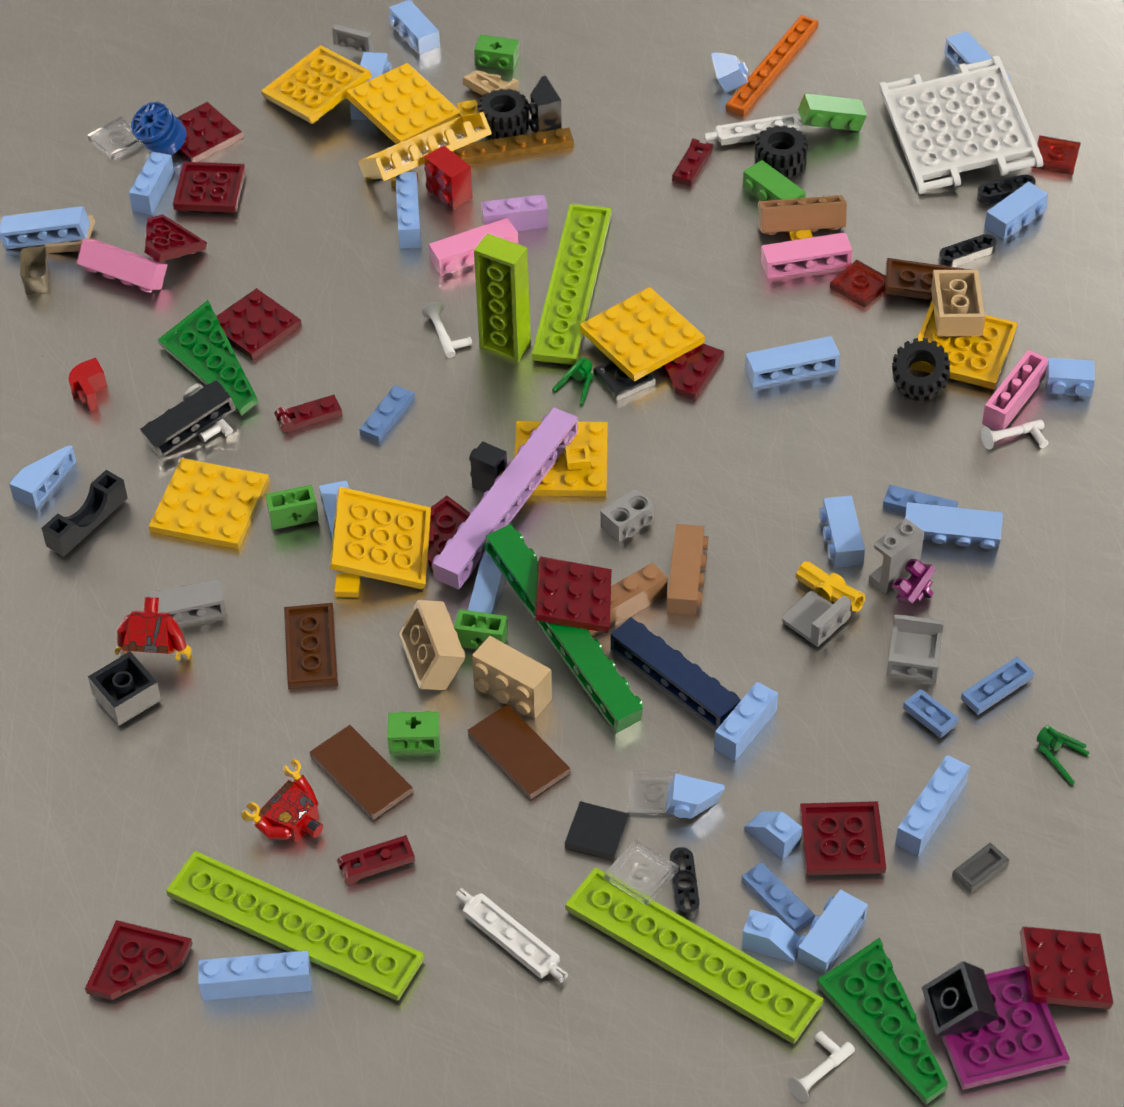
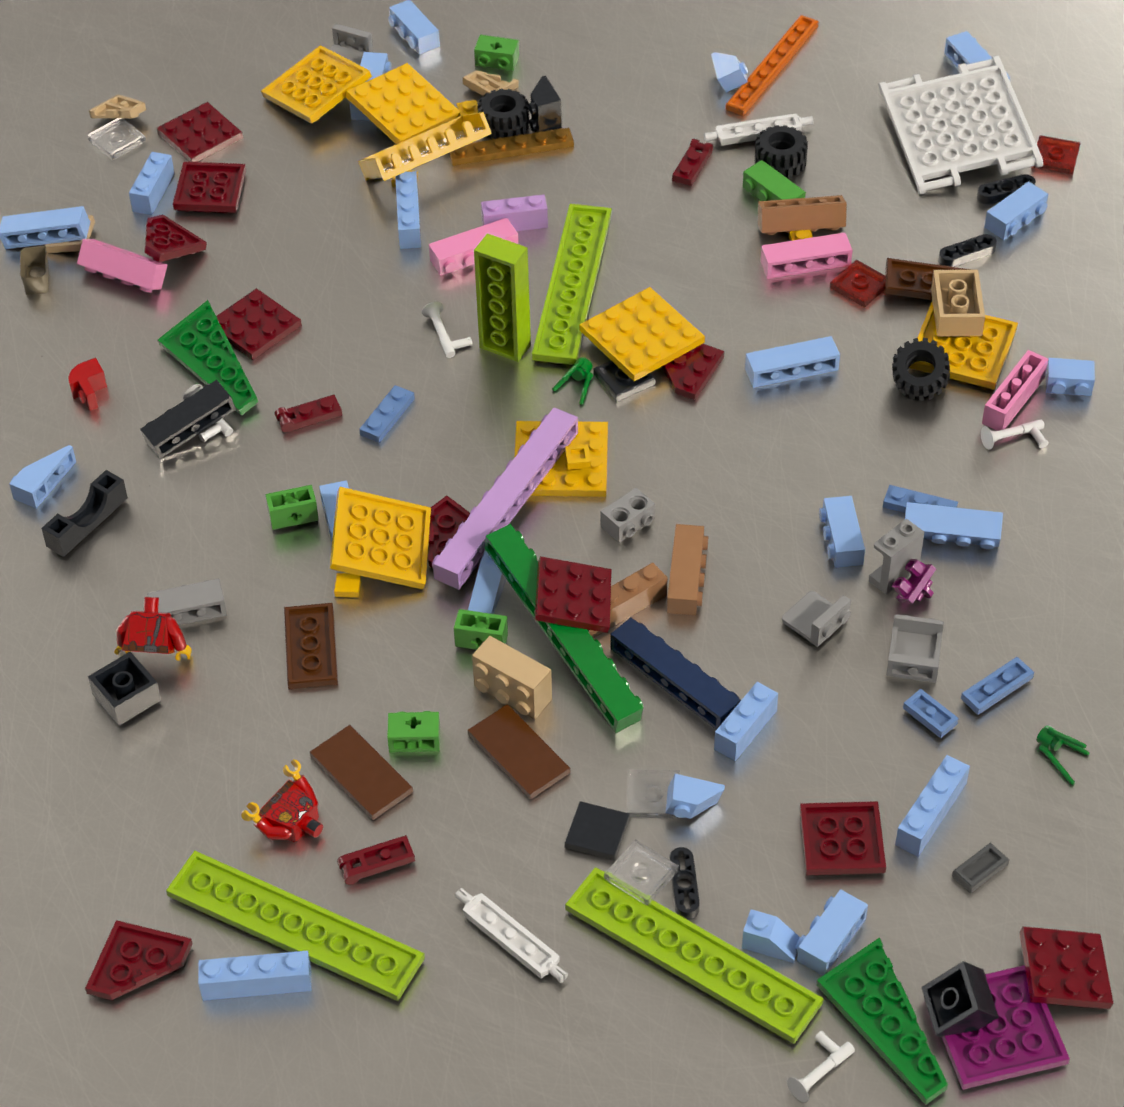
(118, 107): none -> tan wing
(158, 128): blue wheel -> none
(209, 503): yellow plate -> none
(432, 645): tan brick -> none
(448, 177): red brick -> none
(486, 465): black brick -> none
(775, 832): light blue slope -> none
(778, 897): medium blue plate -> none
(828, 586): yellow piece -> none
(832, 112): bright green brick -> none

